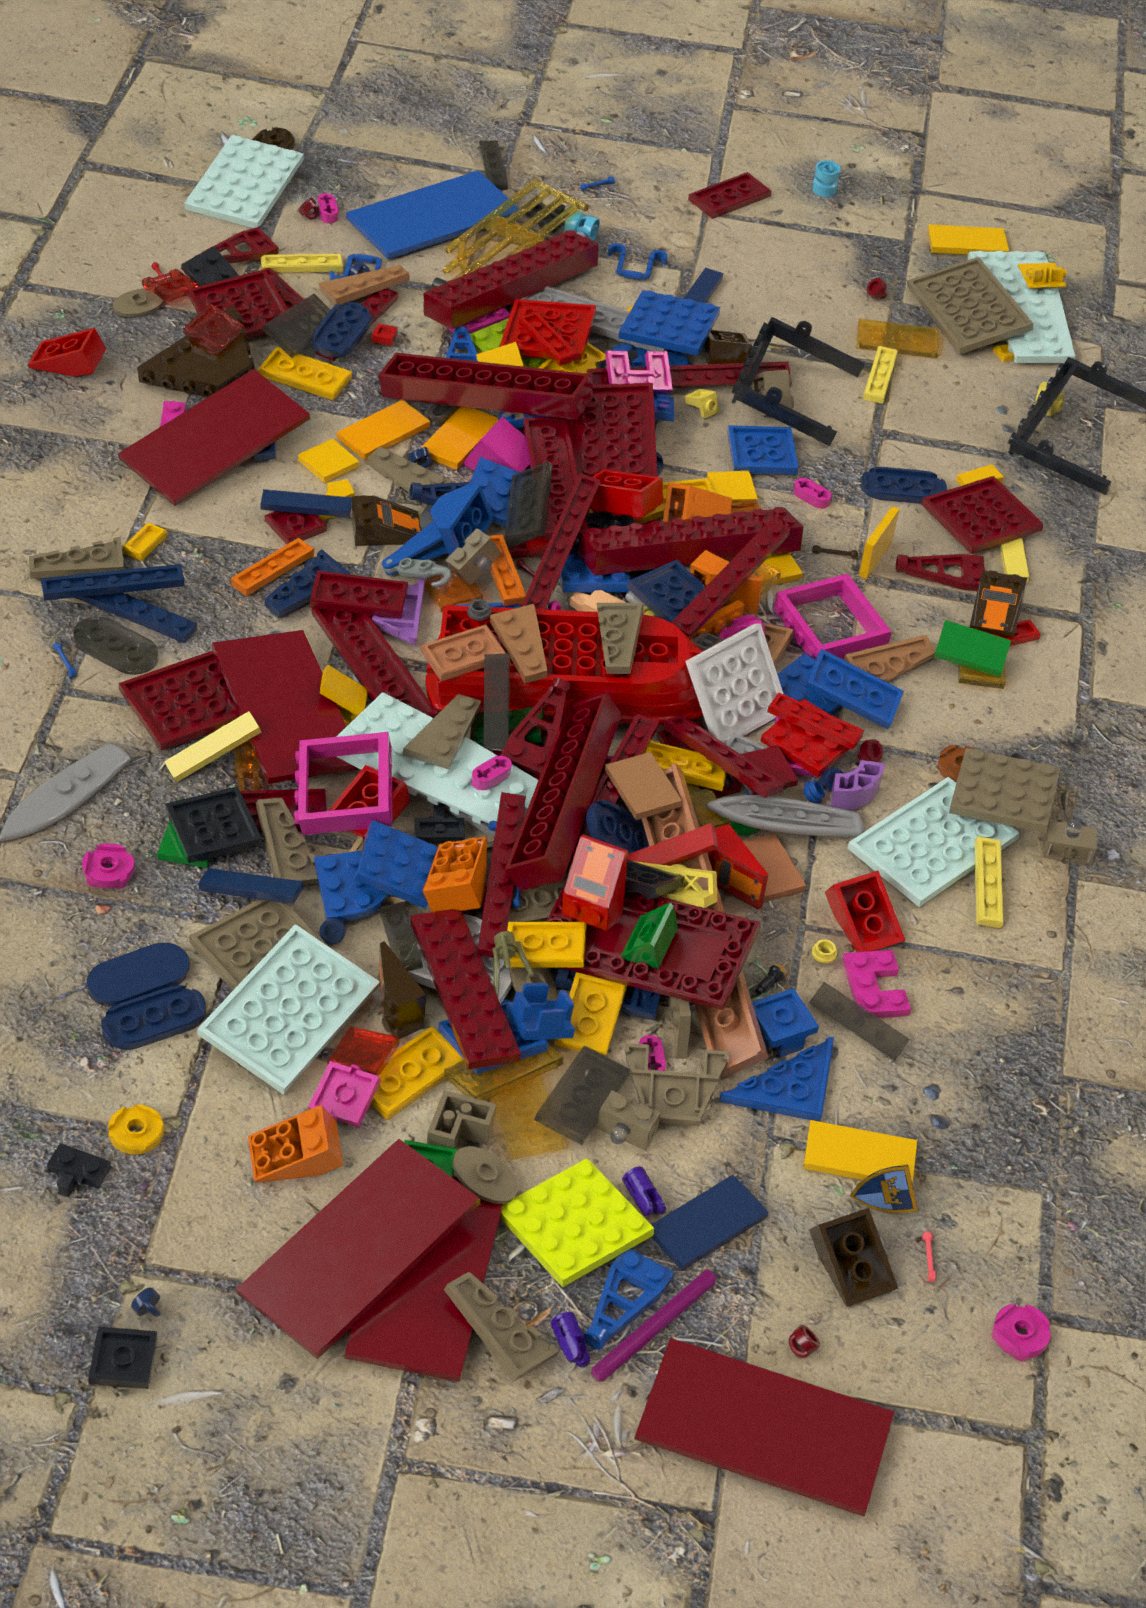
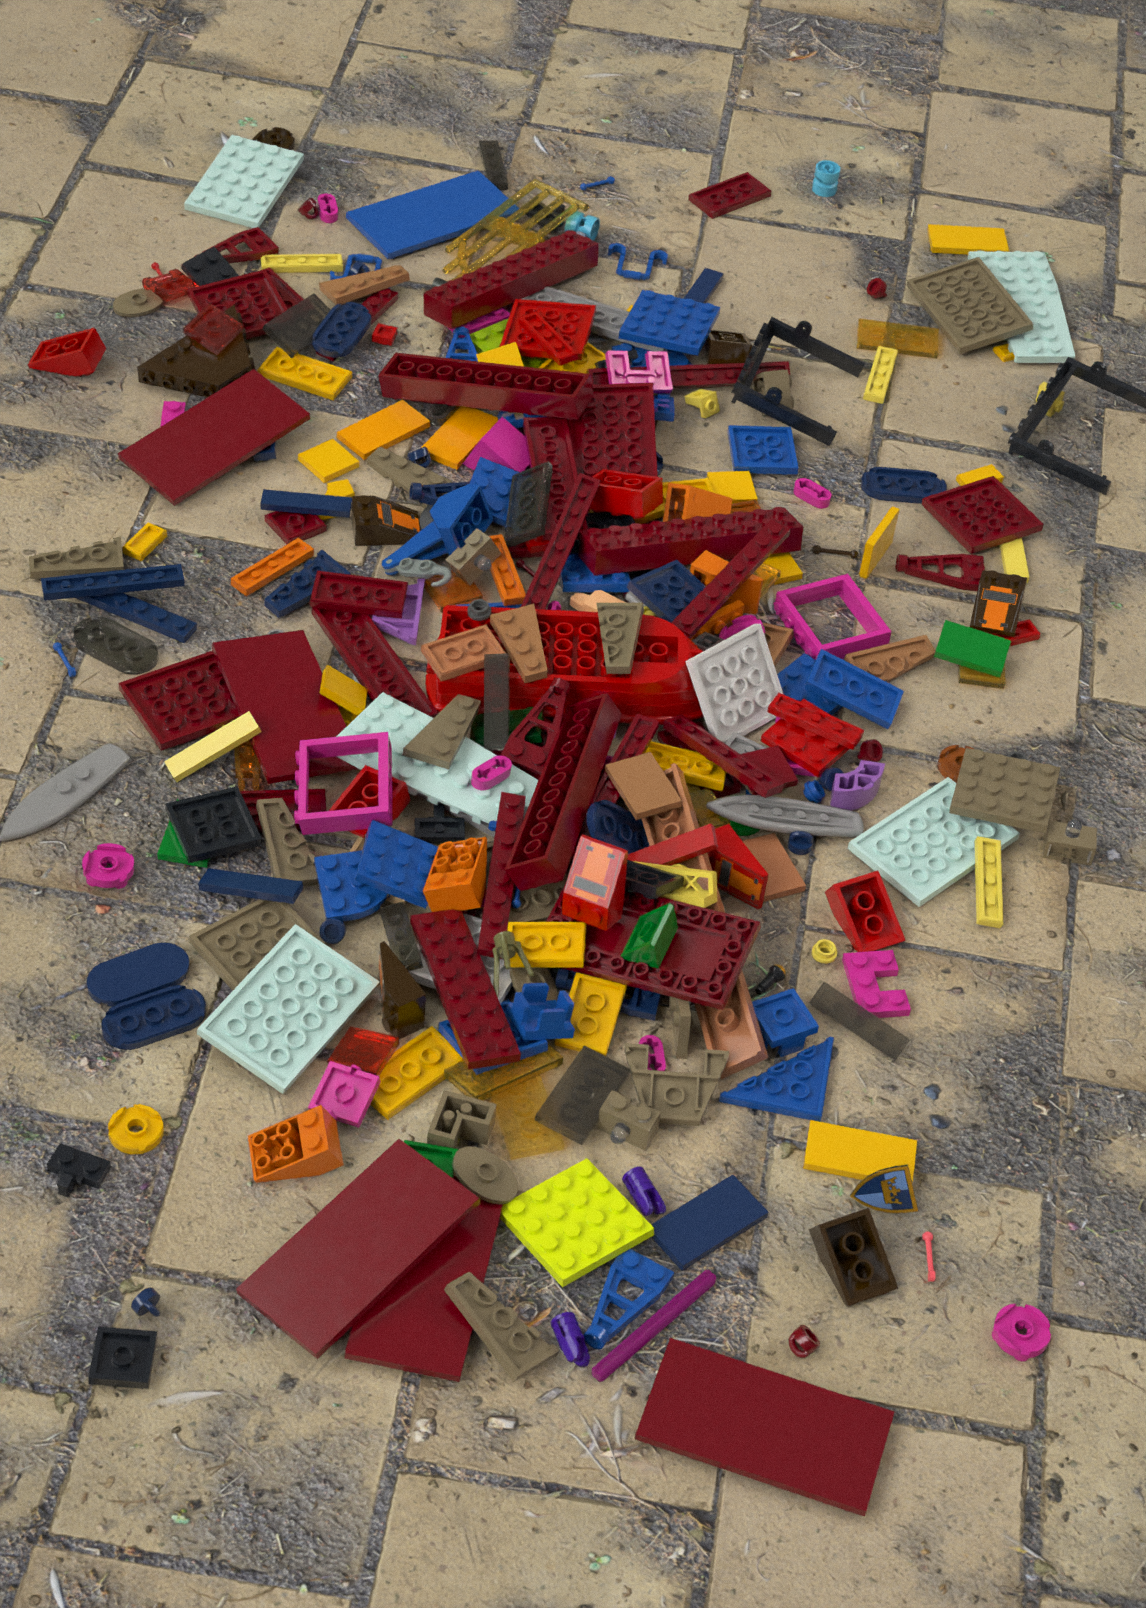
(800, 842): none -> dark blue tile
(1043, 275): yellow hinge -> none

